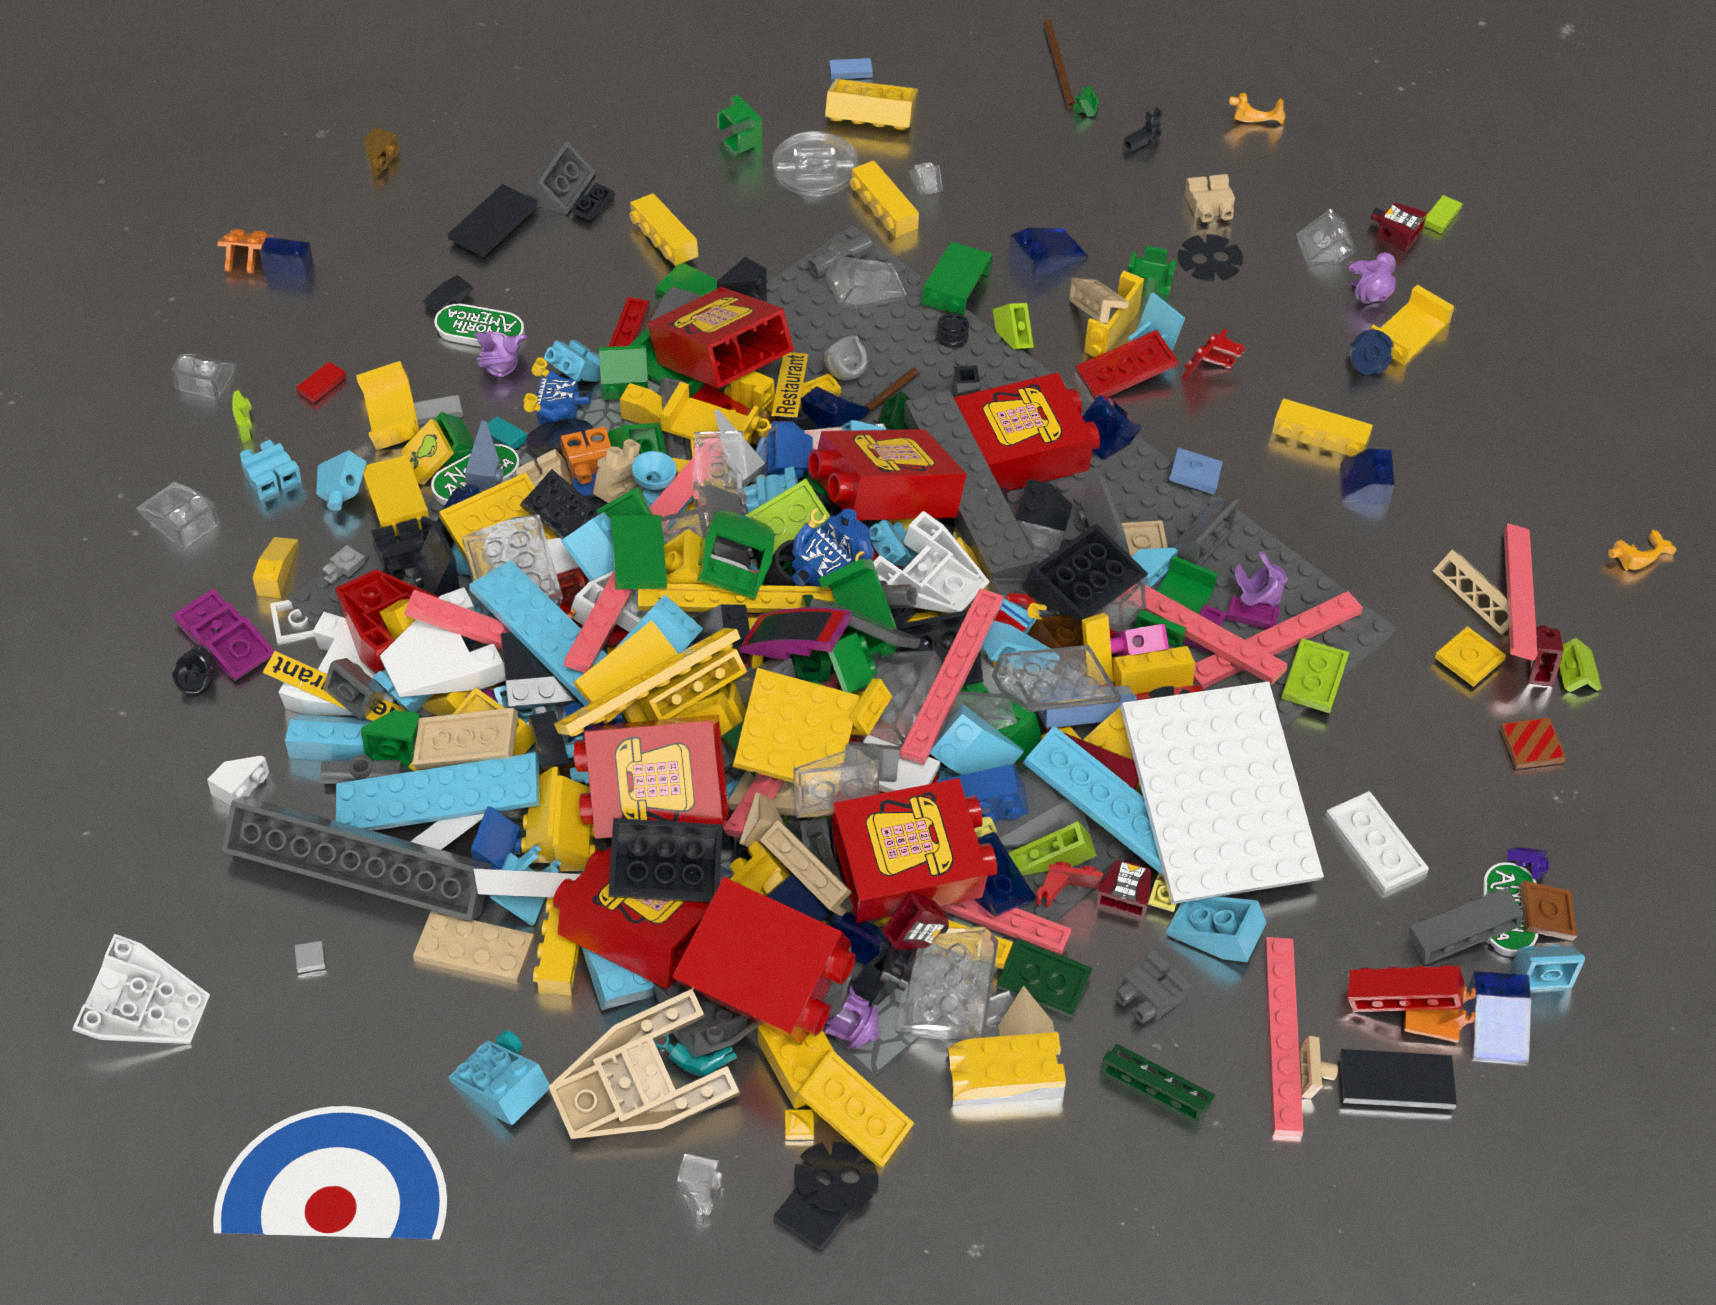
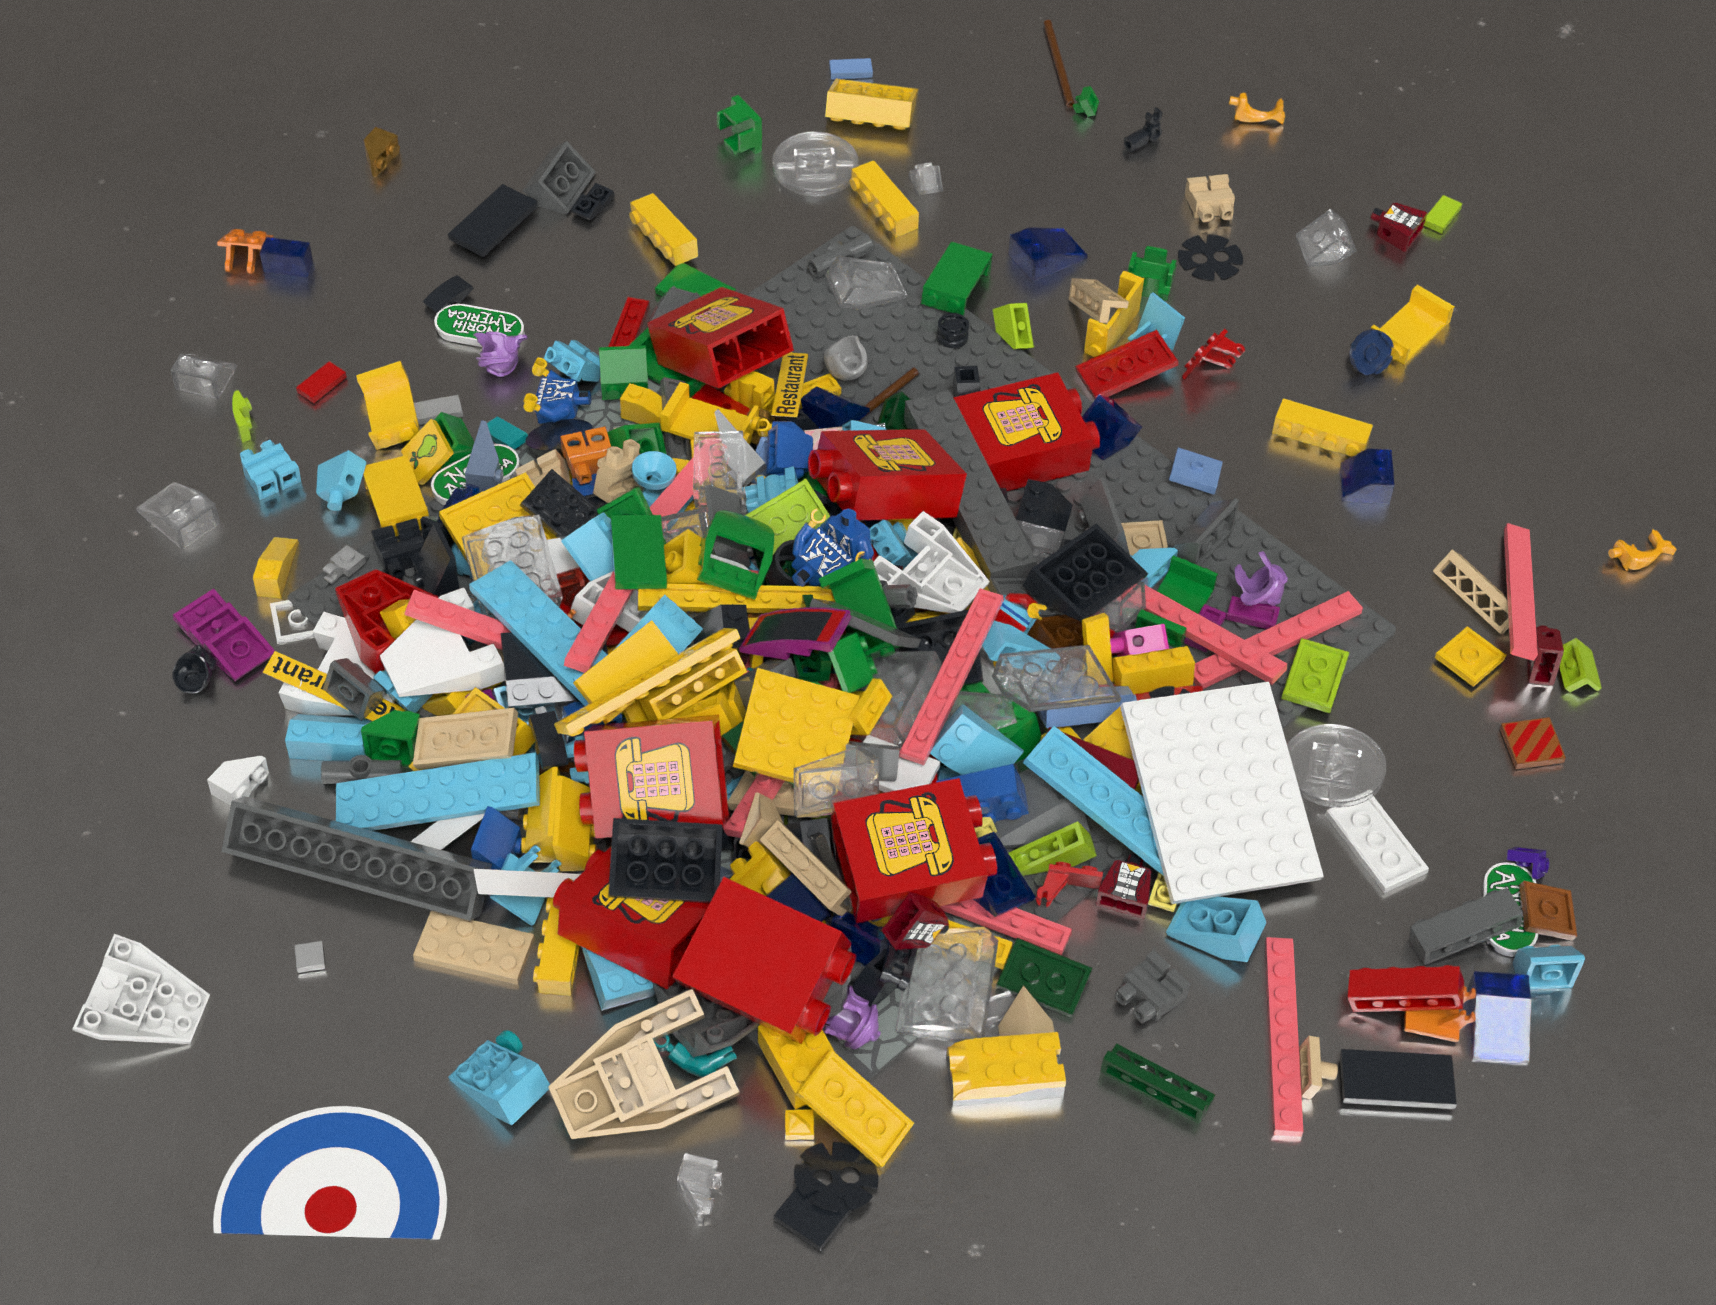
(746, 278): black slope -> none
(1337, 765): none -> clear plate
(1376, 278): medium lavender helmet -> none

